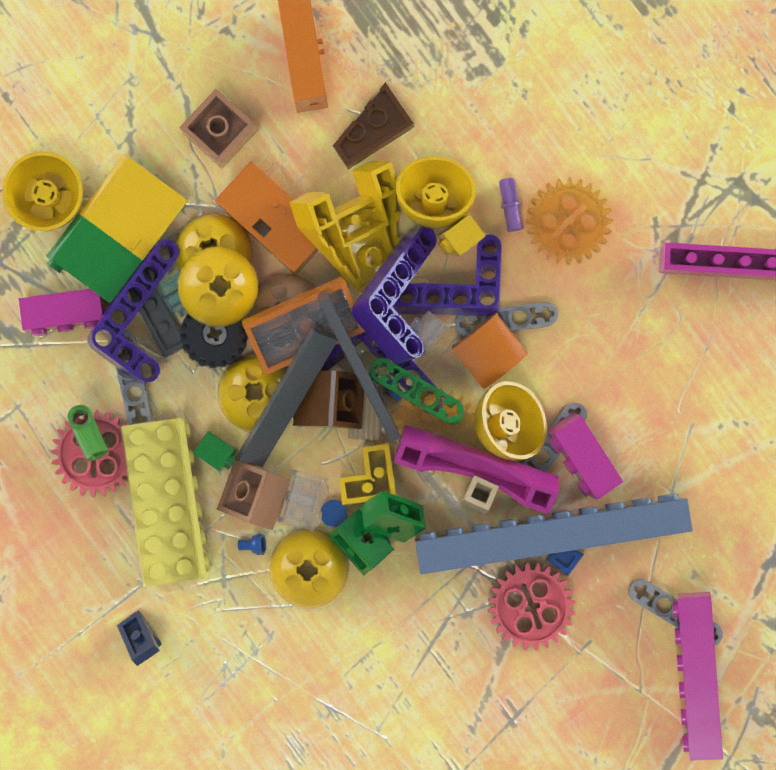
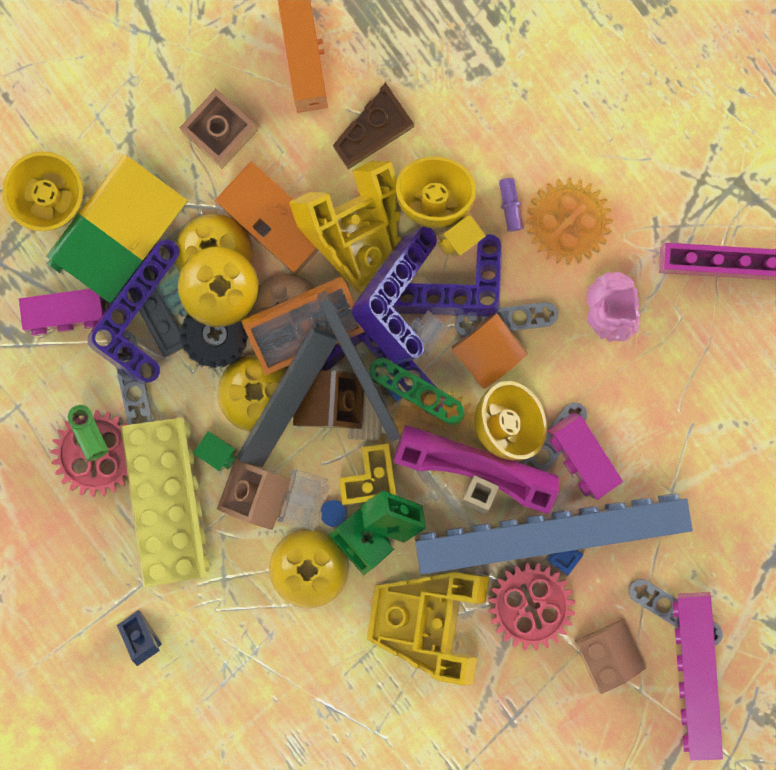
(256, 544): blue piece -> none
(420, 619): none -> yellow wedge
(610, 656): none -> nougat slope
(613, 307): none -> bright pink hair

